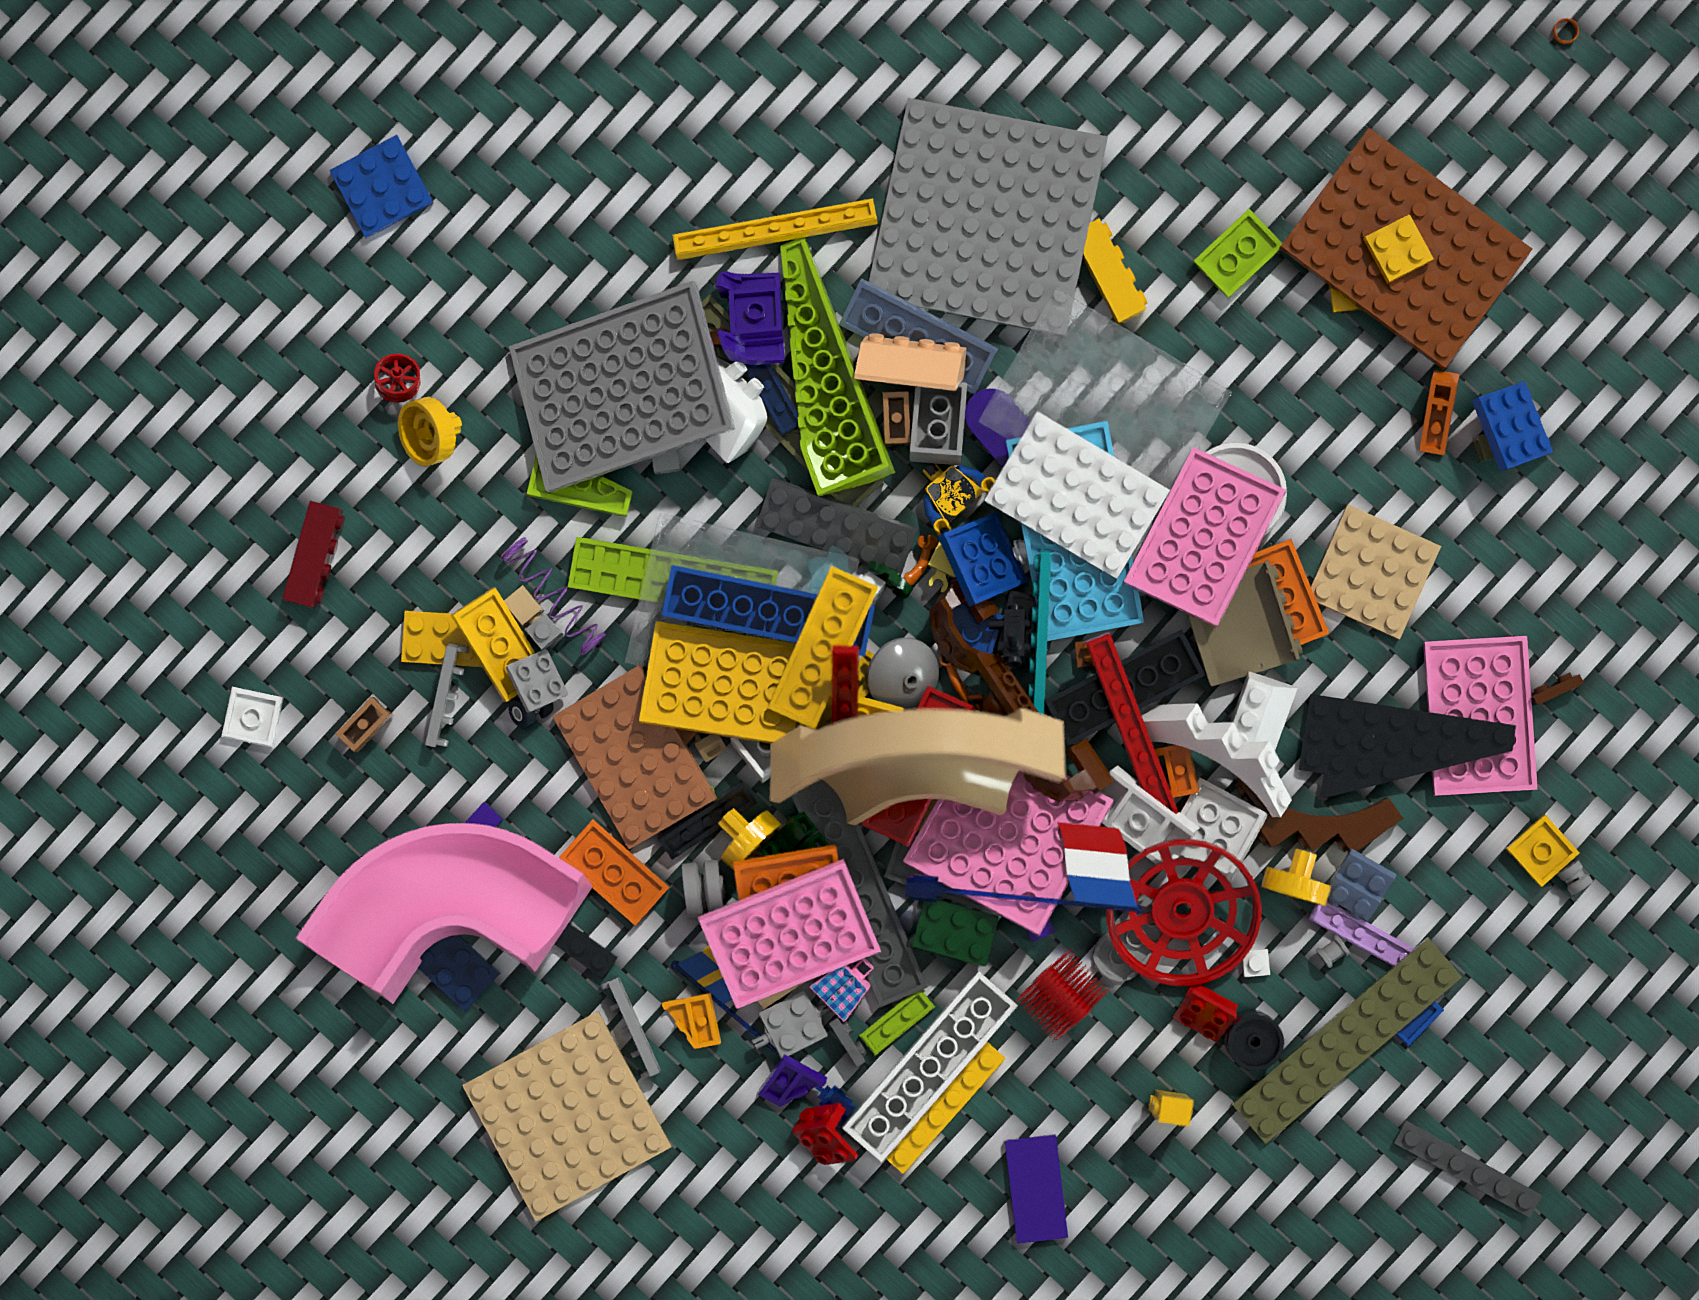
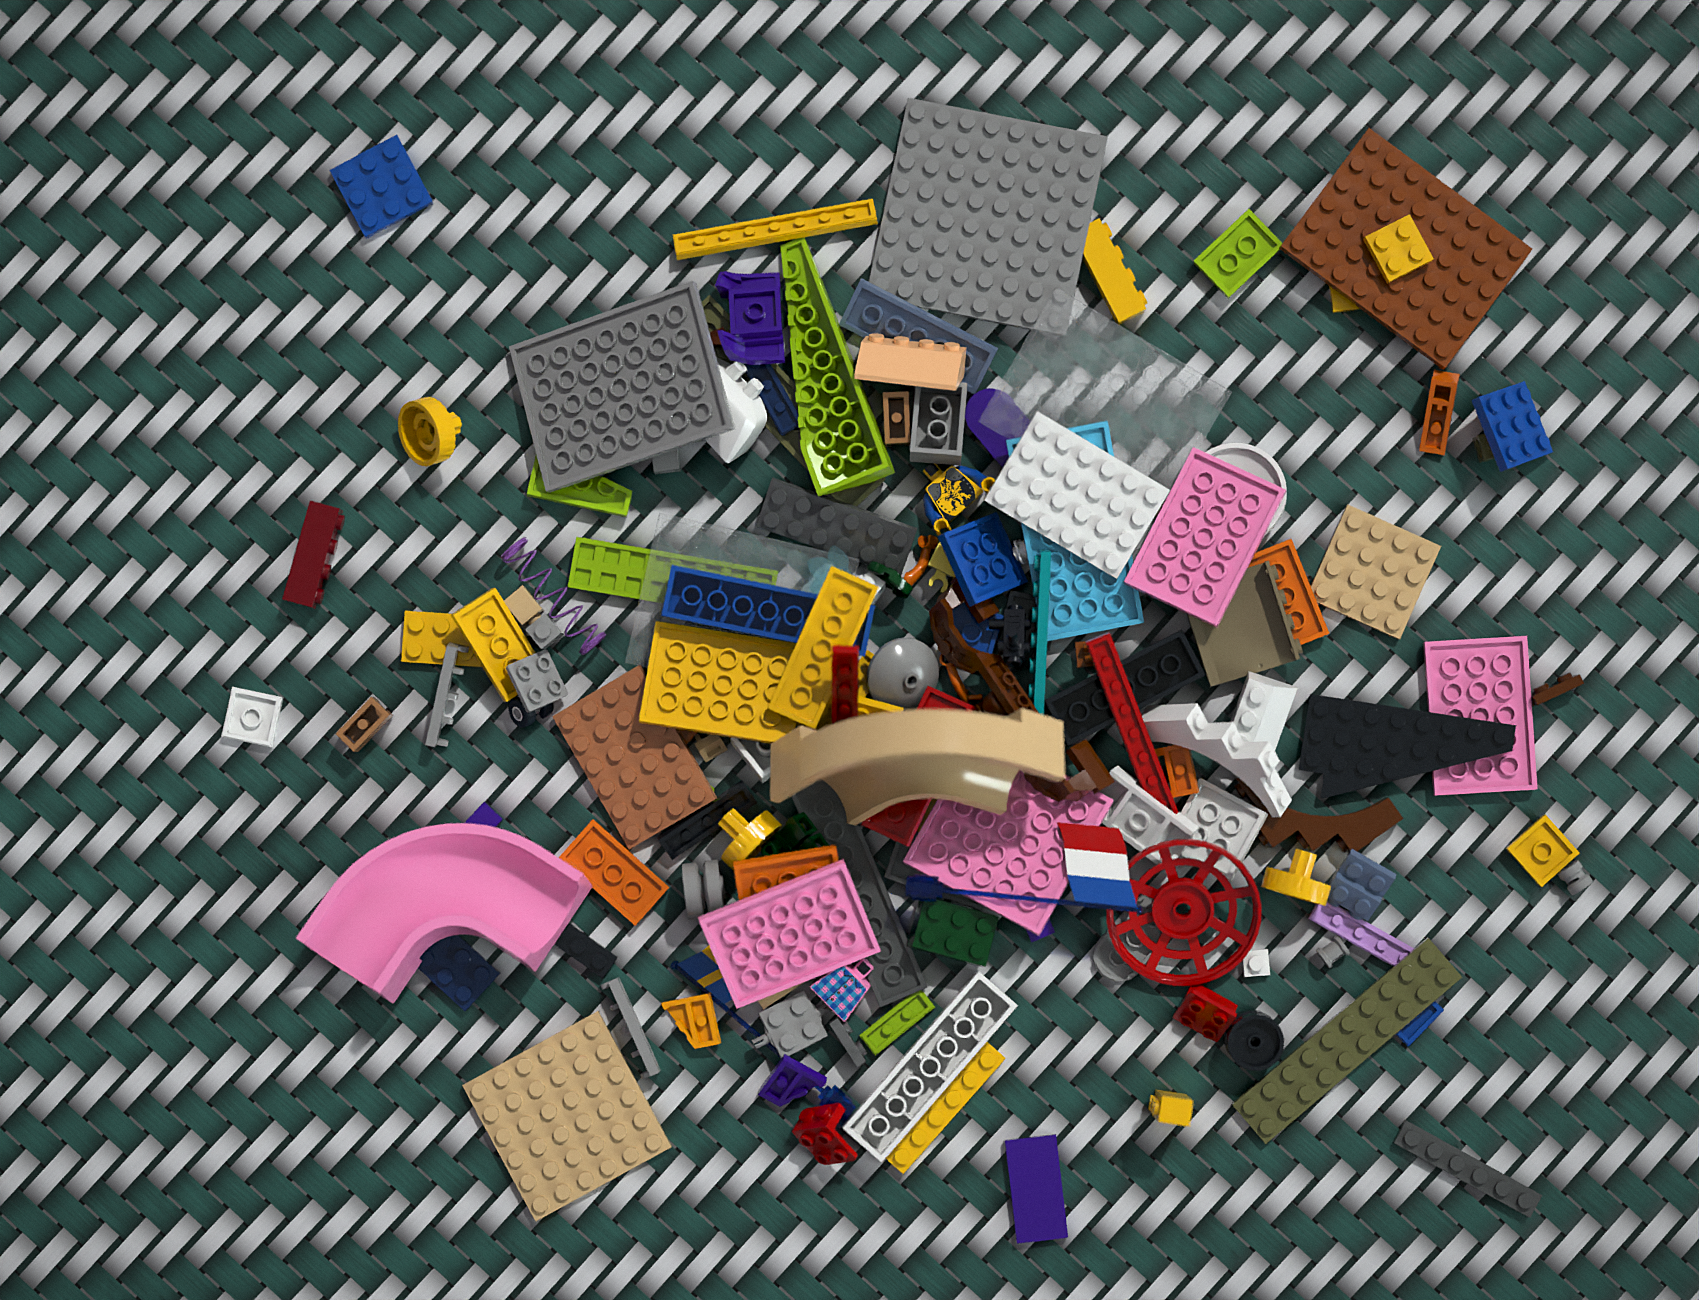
(397, 378): red wheel -> none
(1062, 995): red piece -> none
(1571, 21): orange axle -> none

